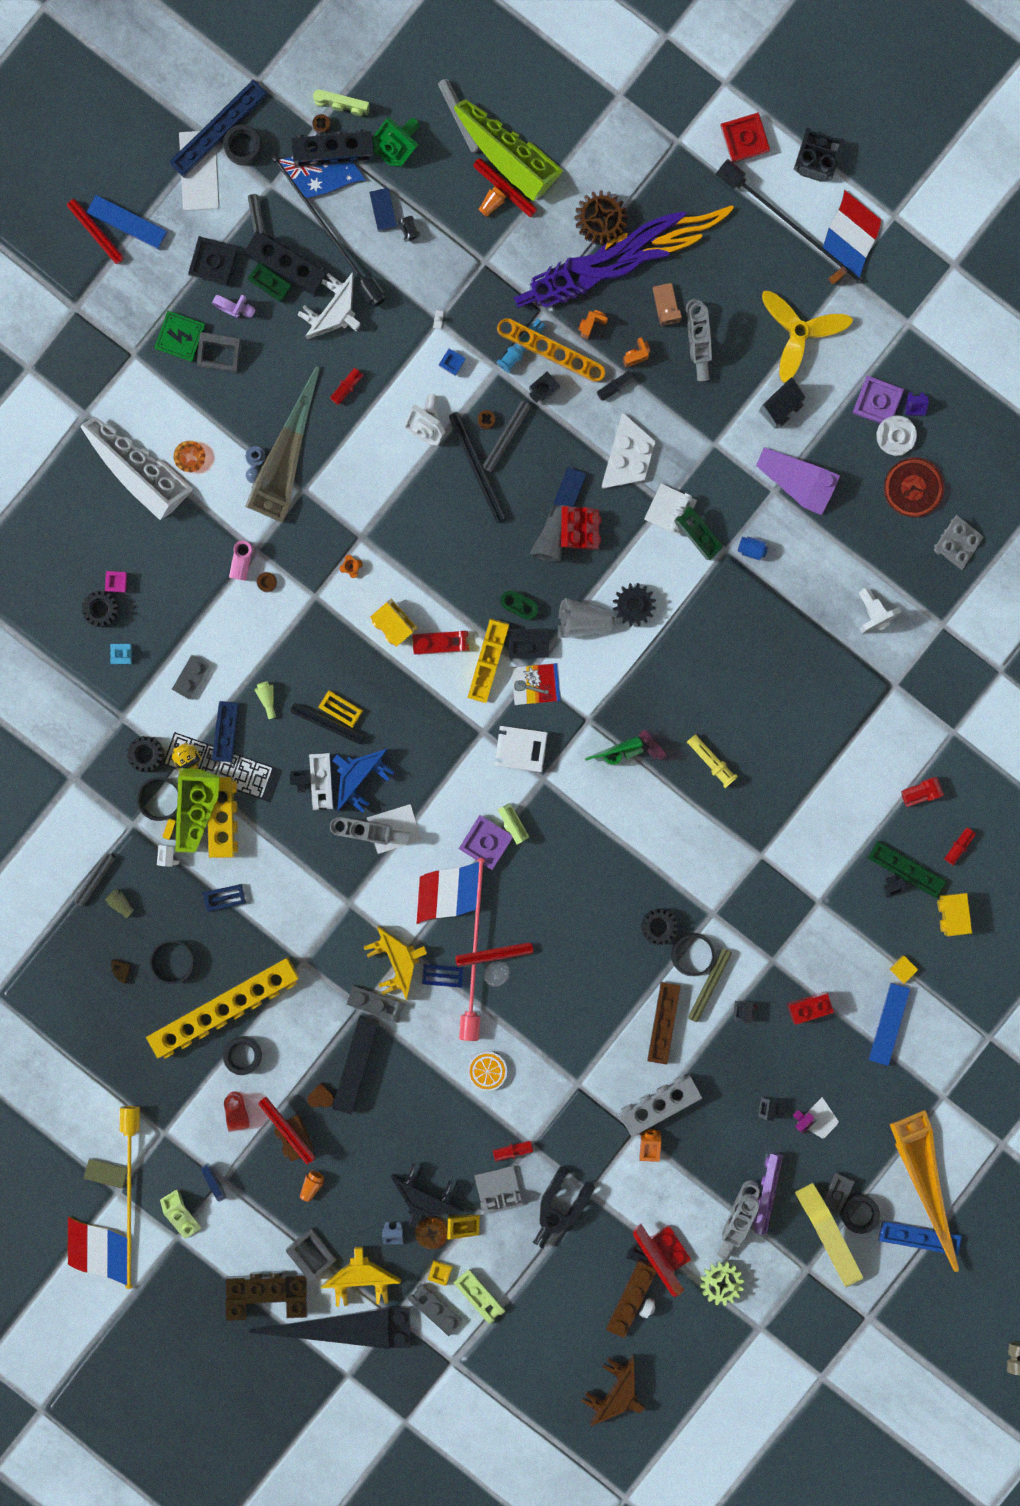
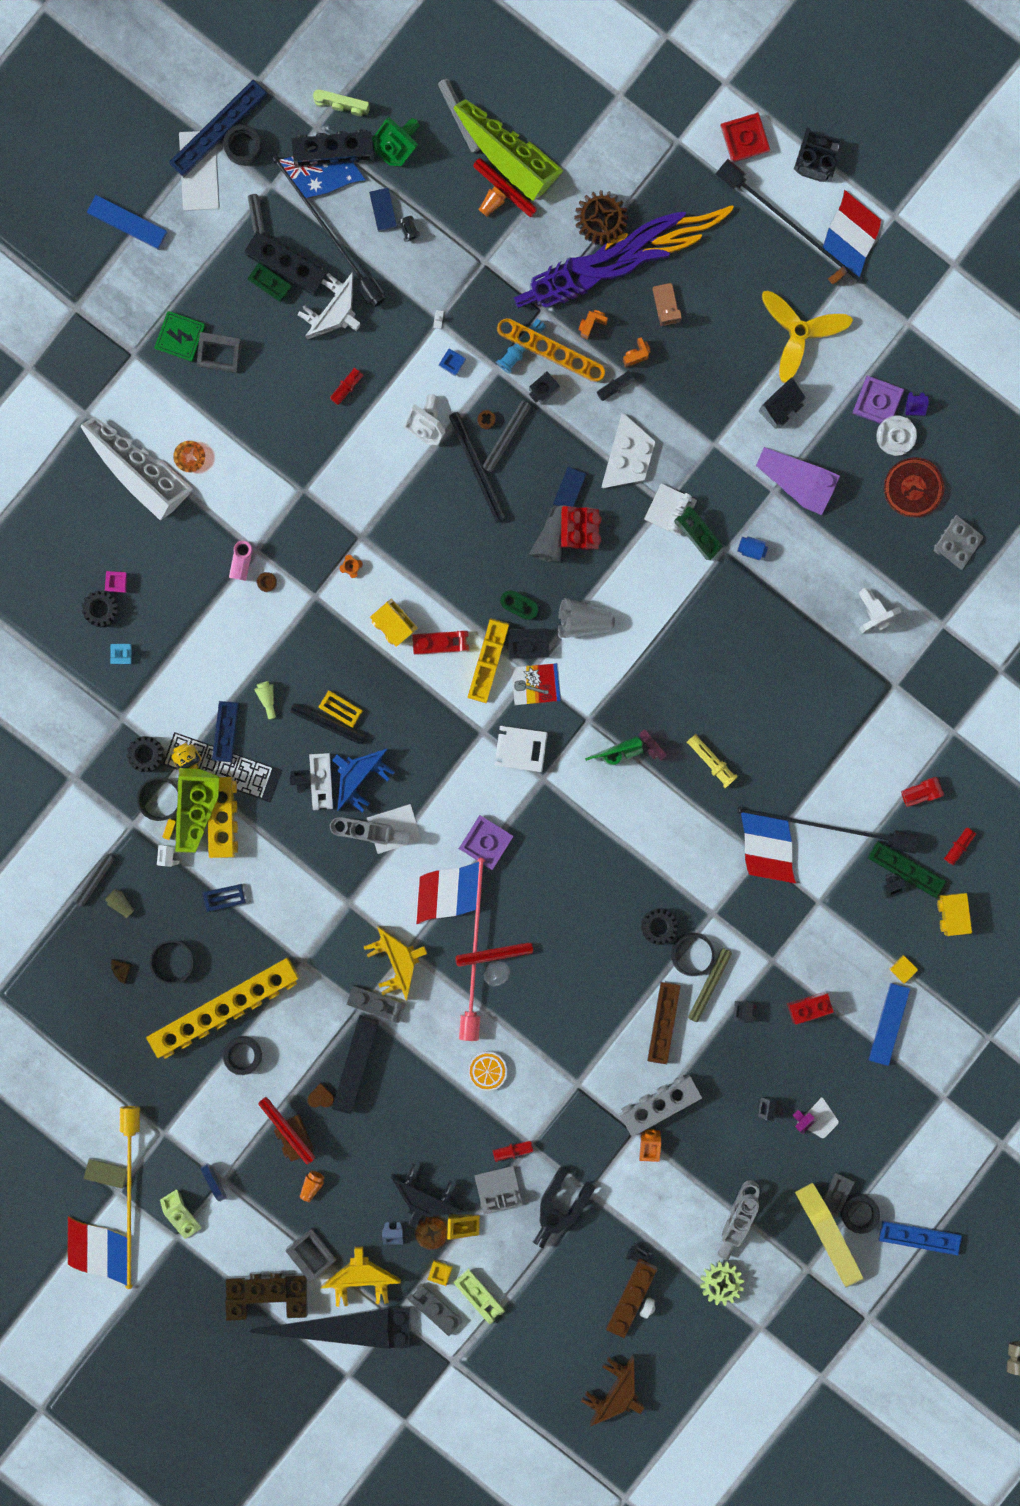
(95, 231): red axle -> none
(190, 677): dark grey plate -> none
(212, 261): black plate -> none
(233, 309): lavender piece -> none
(236, 1115): clear red piece -> none
(253, 471): sand blue plate -> none
(275, 481): dark tan plate -> none
(315, 125): reddish brown bush -> none
(440, 975): clear blue tile -> none
(512, 823): yellowish green plate -> none
(626, 612): black gear -> none
(664, 1254): red plate -> none
(699, 343): light grey piece -> none
(769, 1185): medium lavender plate -> none
(770, 843): none -> flag
(917, 1151): light orange plate -> none

